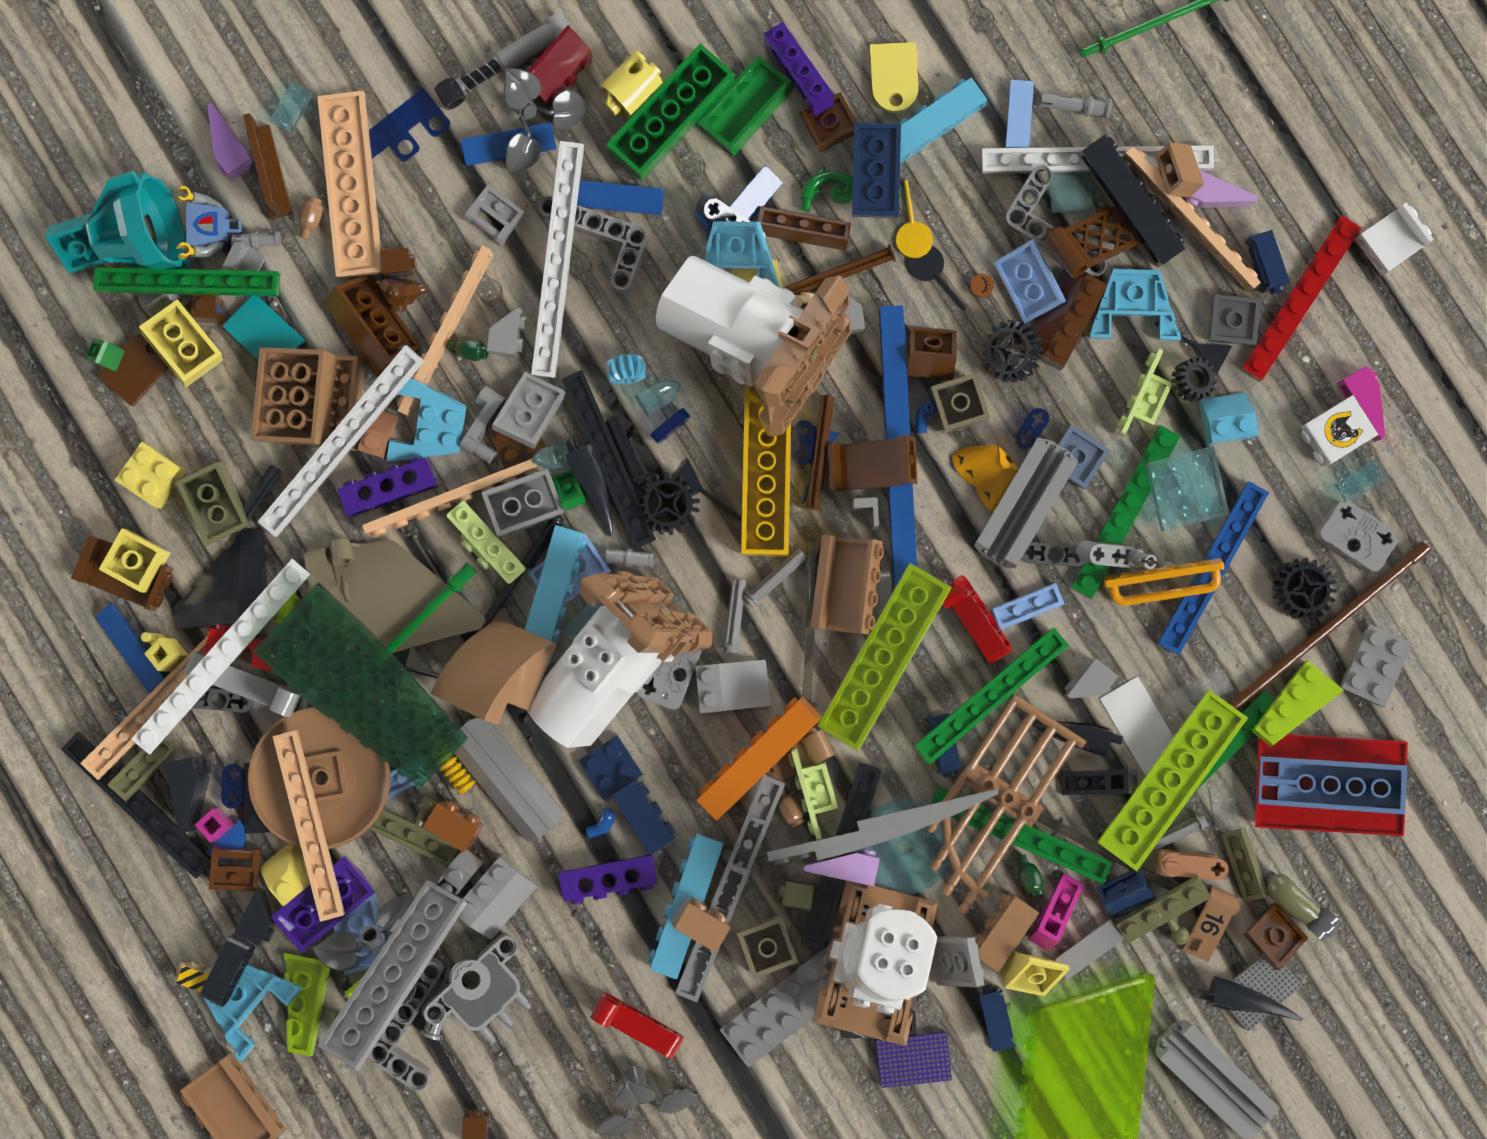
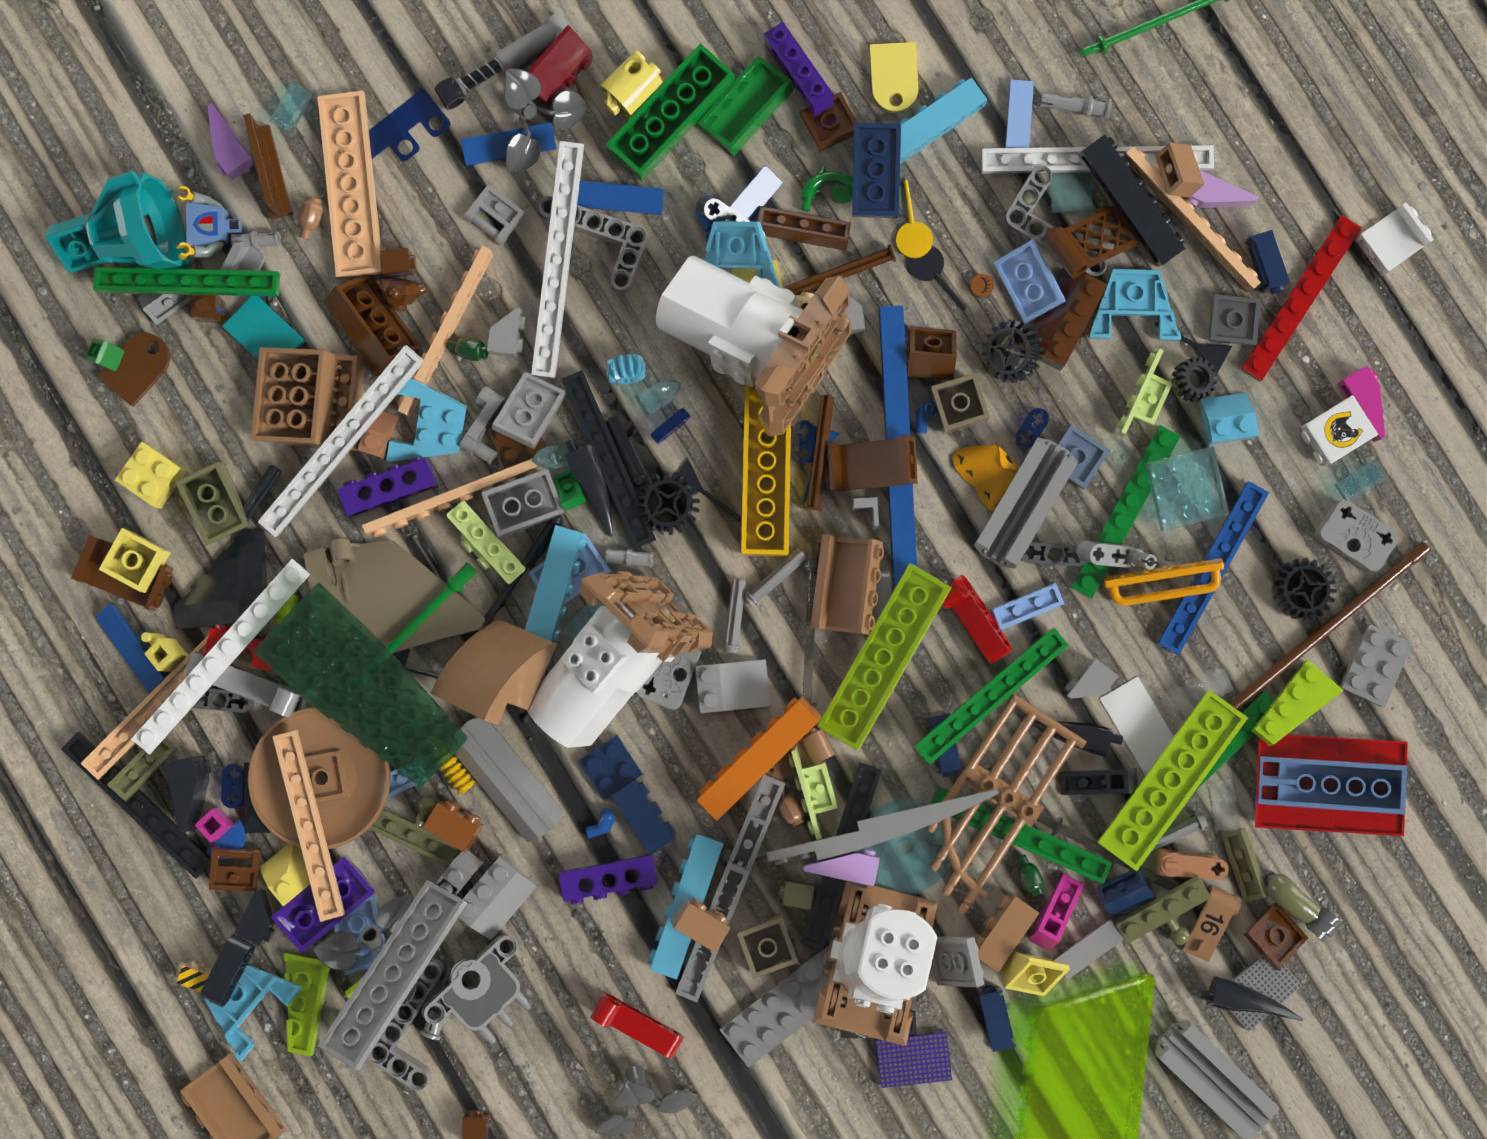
(181, 343): light yellow brick -> none

